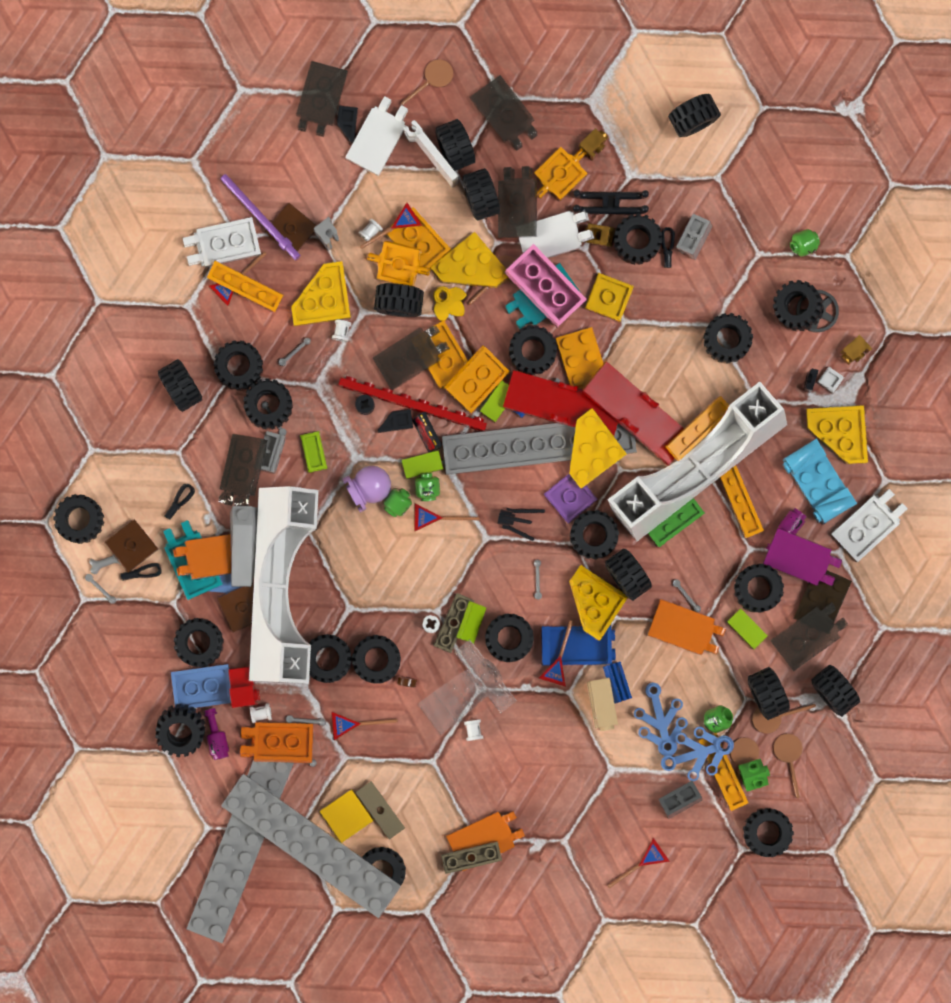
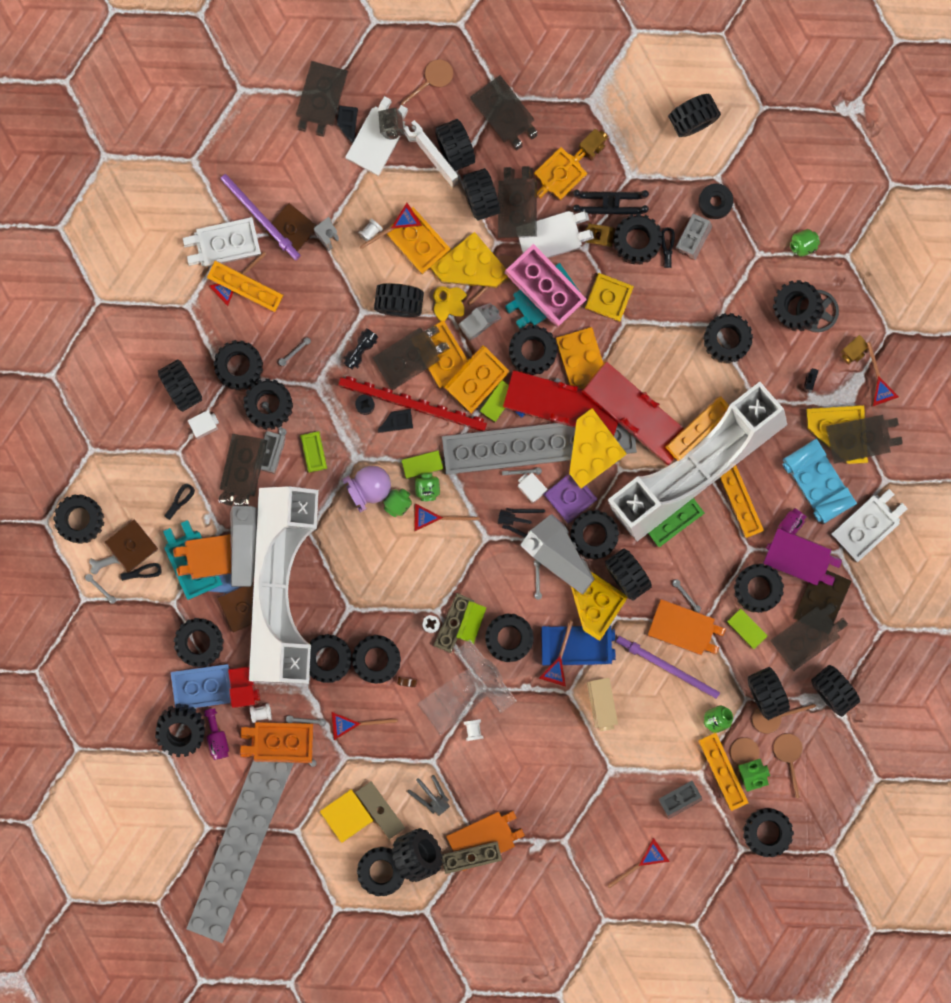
(204, 424): none -> white brick
(311, 846): light grey plate -> none
(323, 298): yellow plate -> none
(341, 330): white bush -> none
(365, 342): none -> black piece
(391, 123): none -> clear smoke brick
(398, 263): light orange plate -> none
(417, 855): none -> black tyre
(427, 432): slope -> none
(438, 803): none -> dark grey plant
(479, 320): none -> light grey pin
(531, 487): none -> white brick
(538, 471): none -> light grey hinge
(554, 549): none -> light grey wedge
(618, 680): blue tile -> none
(635, 648): none -> medium lavender bar
(662, 722): medium blue plant -> none
(700, 752): medium blue plant -> none
(720, 191): none -> black tyre
(830, 380): white tile -> none
(861, 438): none -> clear smoke tile
(882, 391): none -> piece

